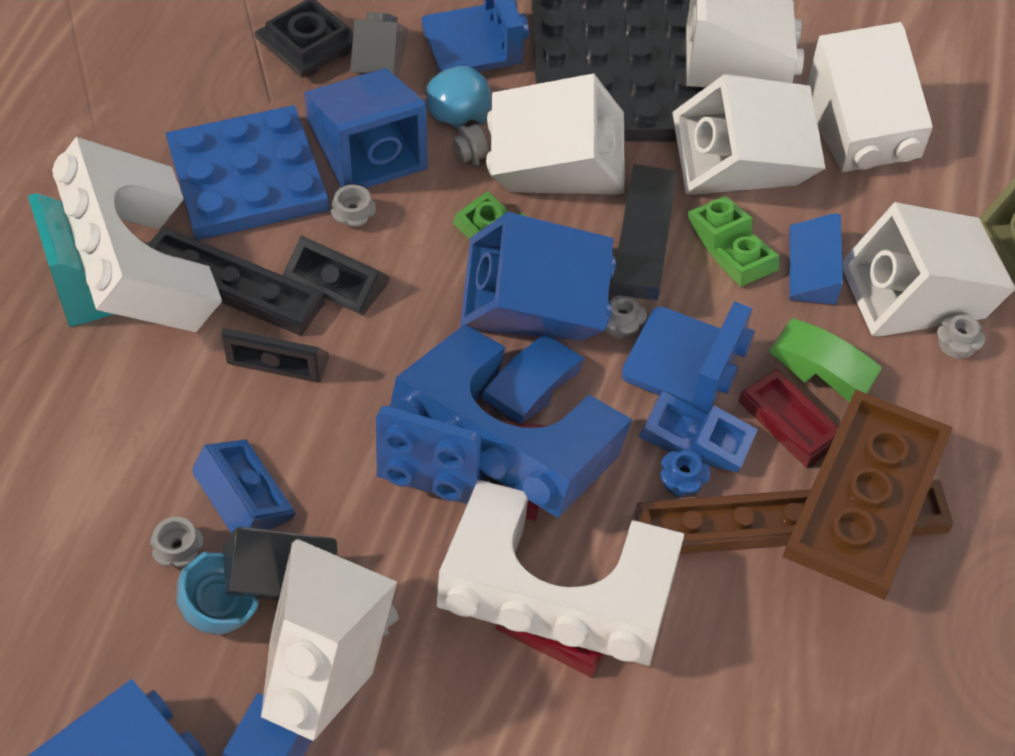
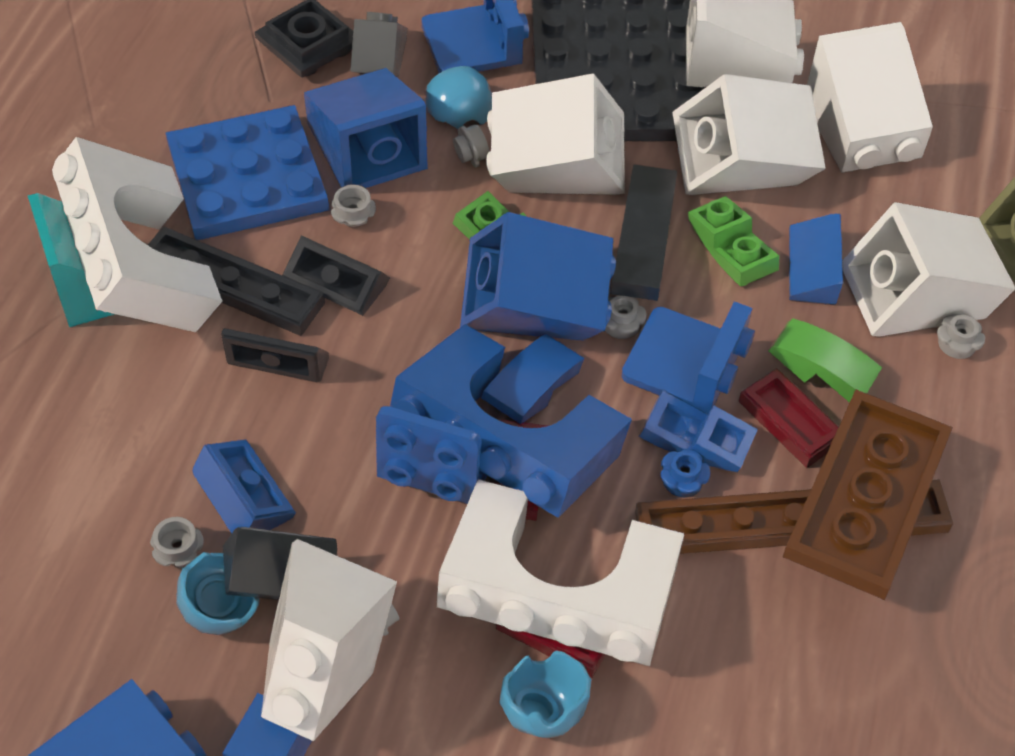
(546, 695): none -> dark azure hair

